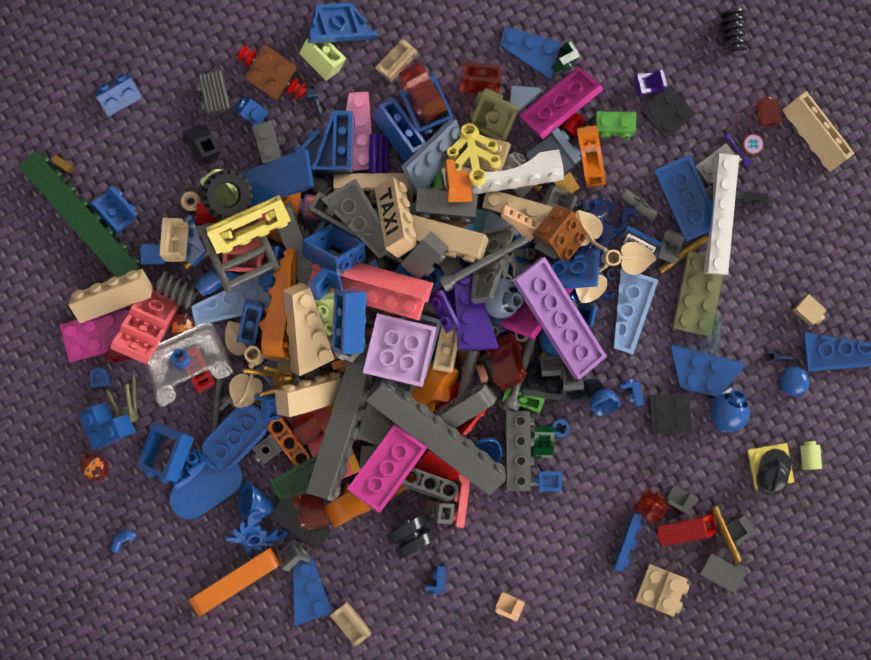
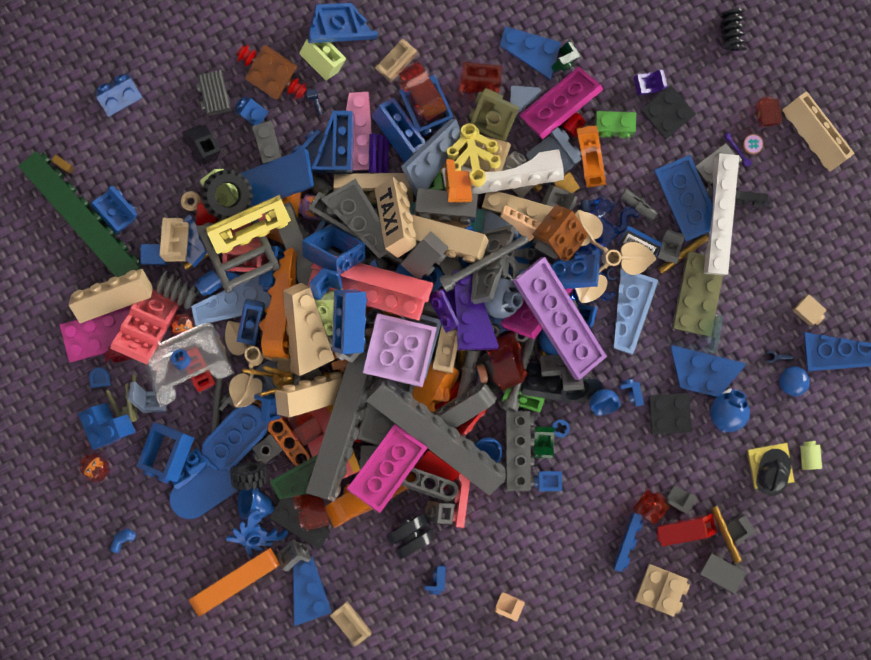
(143, 400): none -> sand blue bracket
(248, 475): none -> black tyre

